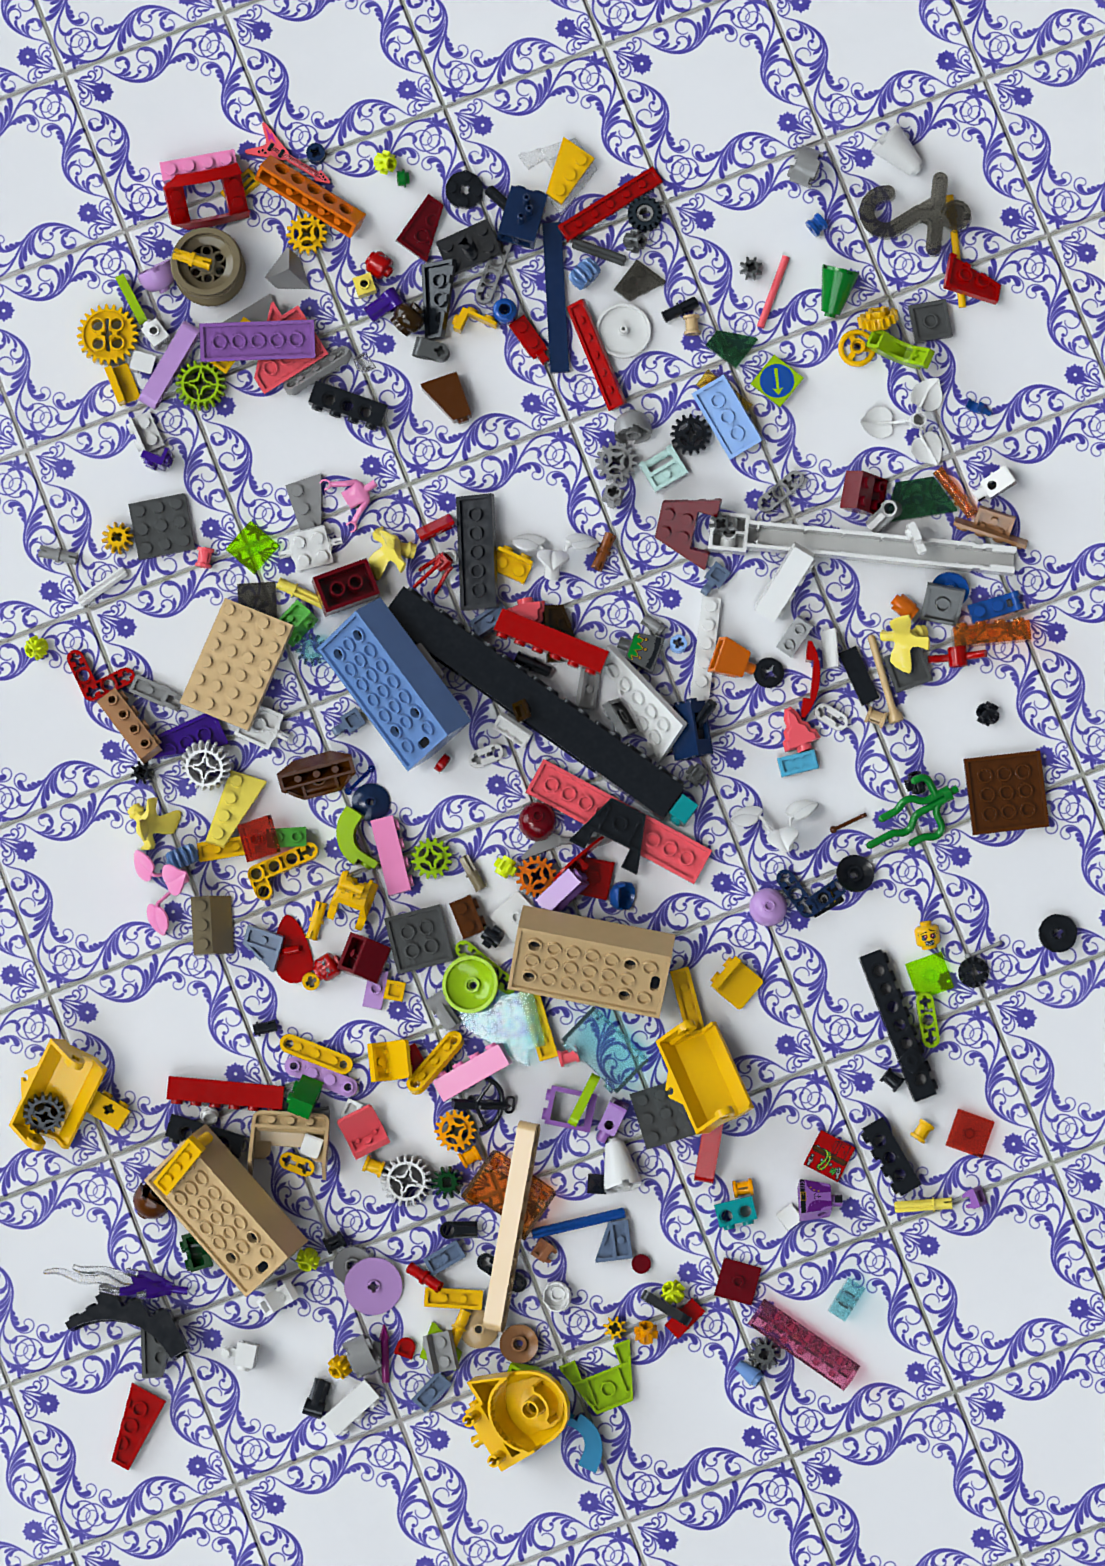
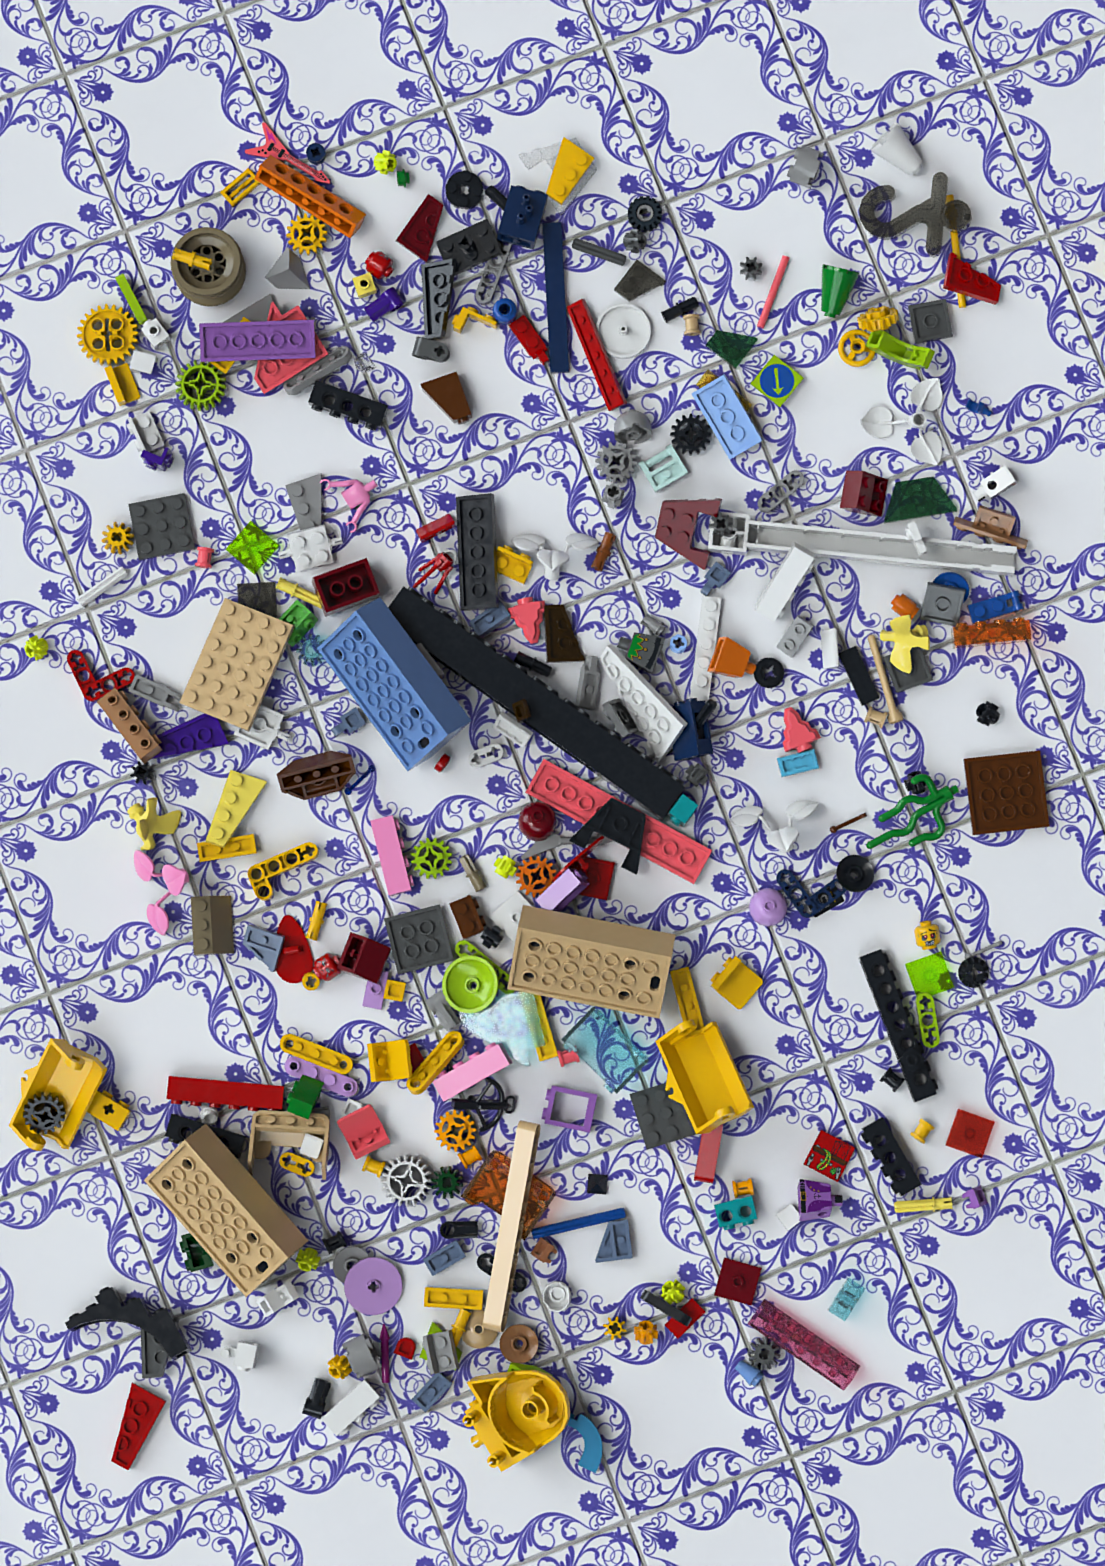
(58, 555): light grey pin -> none
(115, 1282): piece -> none
(148, 1203): reddish brown cylinder -> none
(157, 278): lavender cylinder -> none
(169, 365): lavender beam -> none
(182, 856): medium blue gear -> none
(182, 1162): yellow piece -> none
(191, 765): white gear -> none
(196, 163): bright pink brick -> none
(233, 191): red wedge -> none
(259, 838): clear red plate -> none
(264, 1027): black pin -> none
(291, 836): bright green bracket -> none
(346, 838): lime arch -> none
(355, 895): yellow animal -> none
(380, 797): dark blue dish -> none
(391, 550): light yellow animal -> none
(408, 318): dark brown piece -> none
(424, 1277): red pin -> none
(551, 641): red brick -> none
(583, 1100): lime beam -> none
(584, 273): medium blue gear -> none
(606, 1388): lime wing -> none
(610, 204): red tile -> none
(614, 1112): medium lavender torso -> none
(619, 1168): white cone -> none
(622, 895): blue hair -> none
(641, 1263): dark red tile -> none
(811, 656): red slope -> none
(816, 225): blue wheel -> none
(828, 721): white beam -> none
(882, 517): light grey piece -> none
(957, 656): red piece -> none
(969, 510): clear orange pin -> none
(1053, 943): black plate -> none

